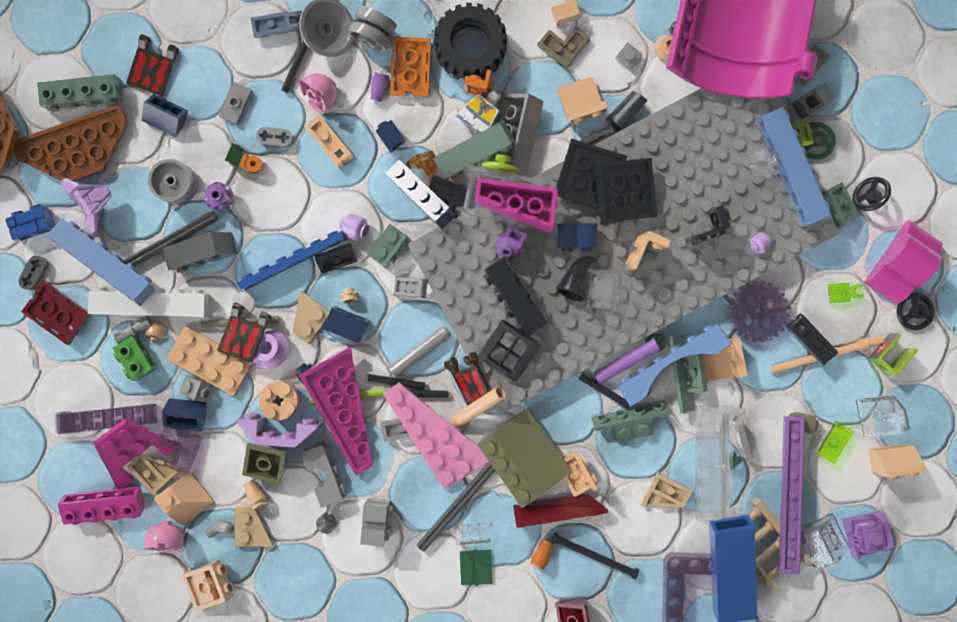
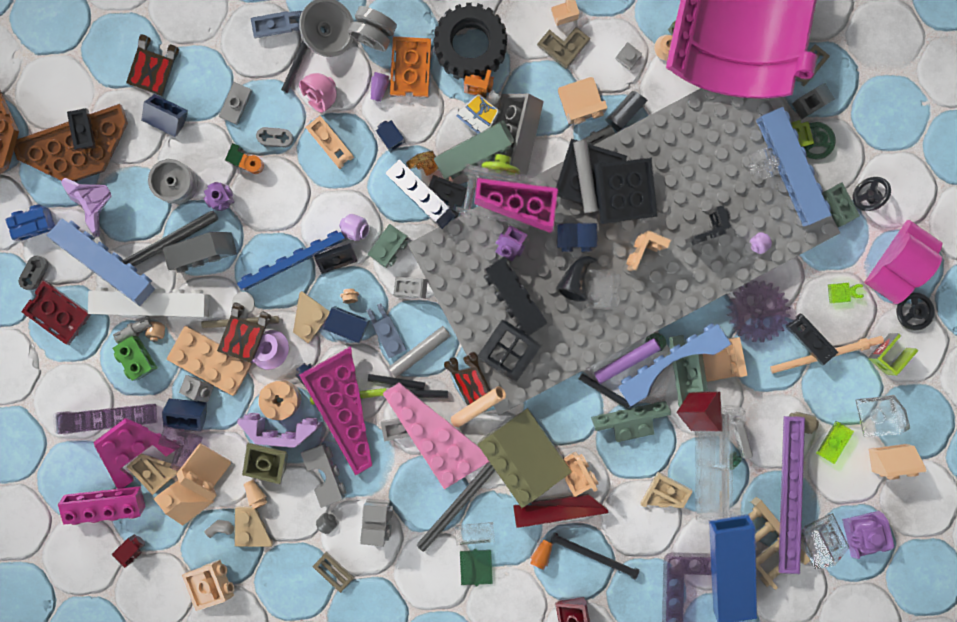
(80, 92): sand green brick -> none
(81, 129): none -> black plate
(128, 550): none -> dark red brick
(164, 537): bright pink cylinder -> none
(203, 471): none -> light nougat bracket
(338, 566): none -> dark tan tile
(387, 333): none -> sand blue hinge
(585, 176): none -> light grey piece
(702, 411): none -> dark red slope

